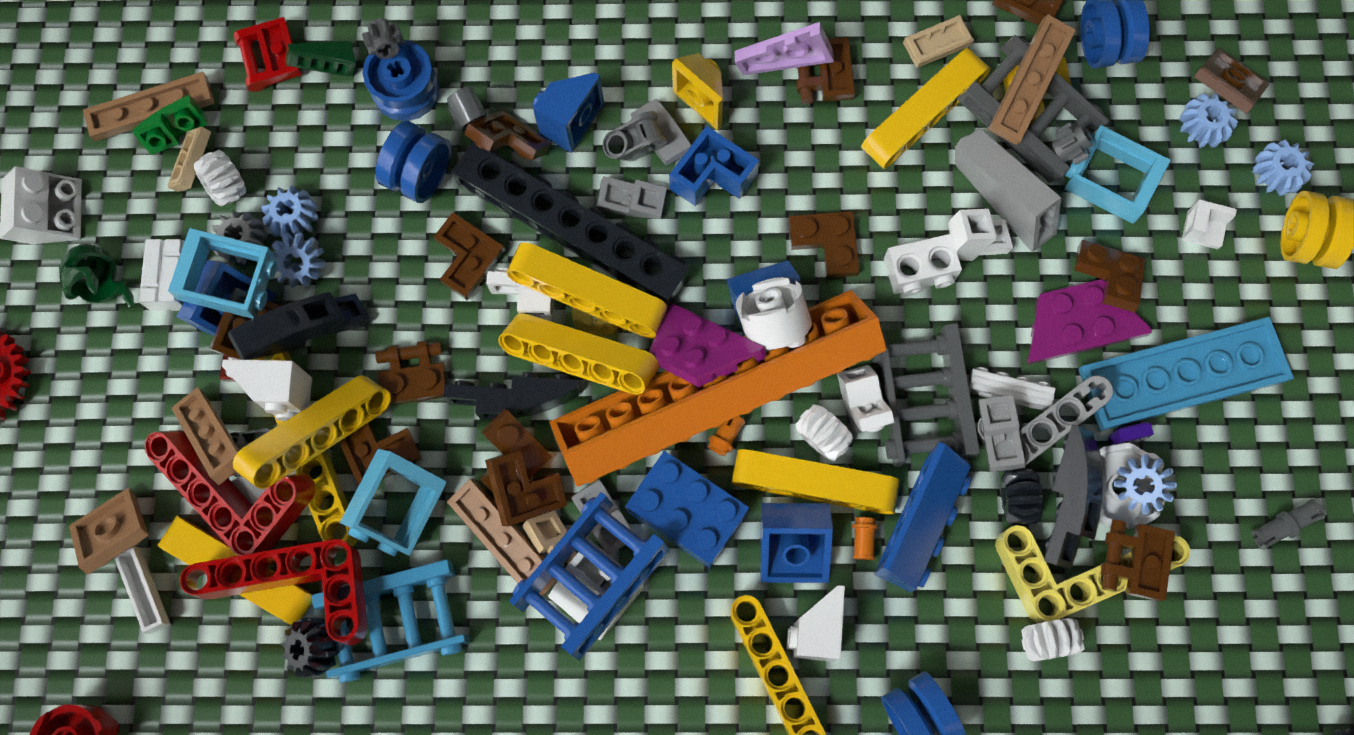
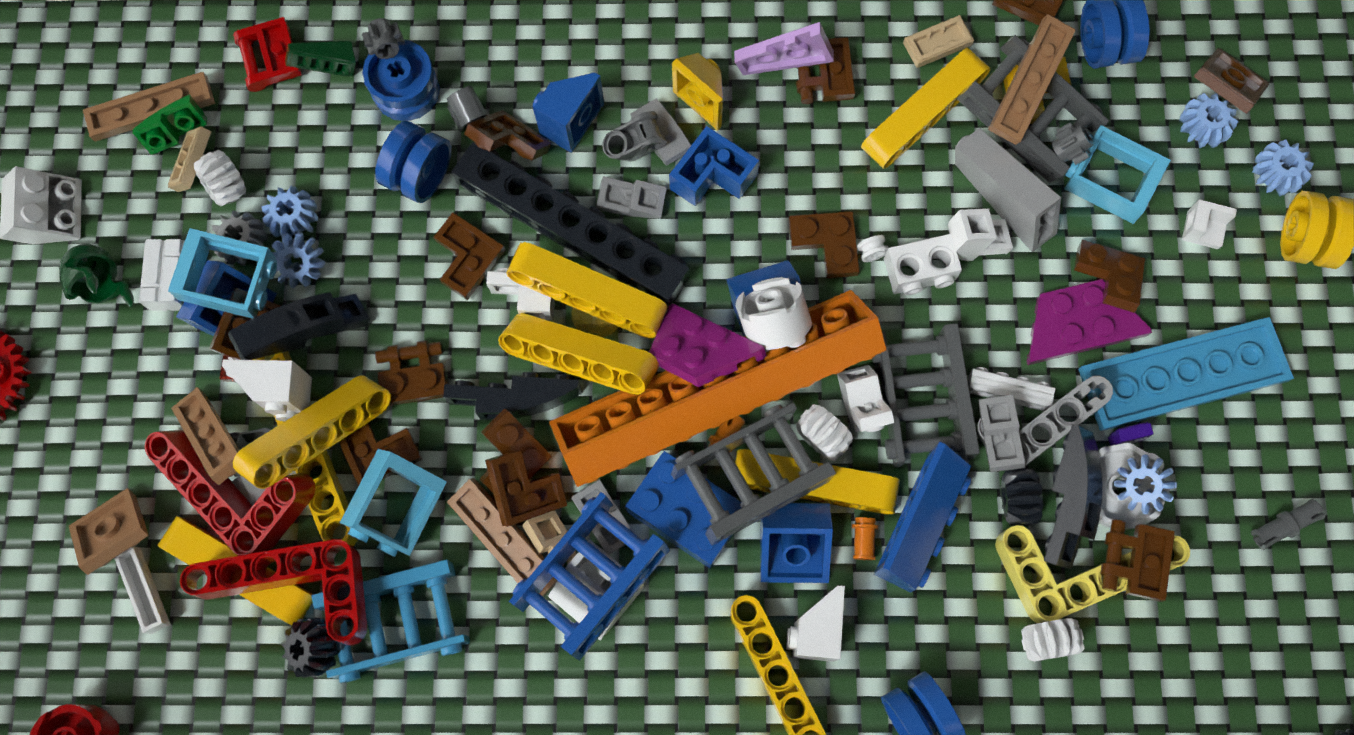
(752, 505): none -> dark grey fence
(872, 248): none -> white bush

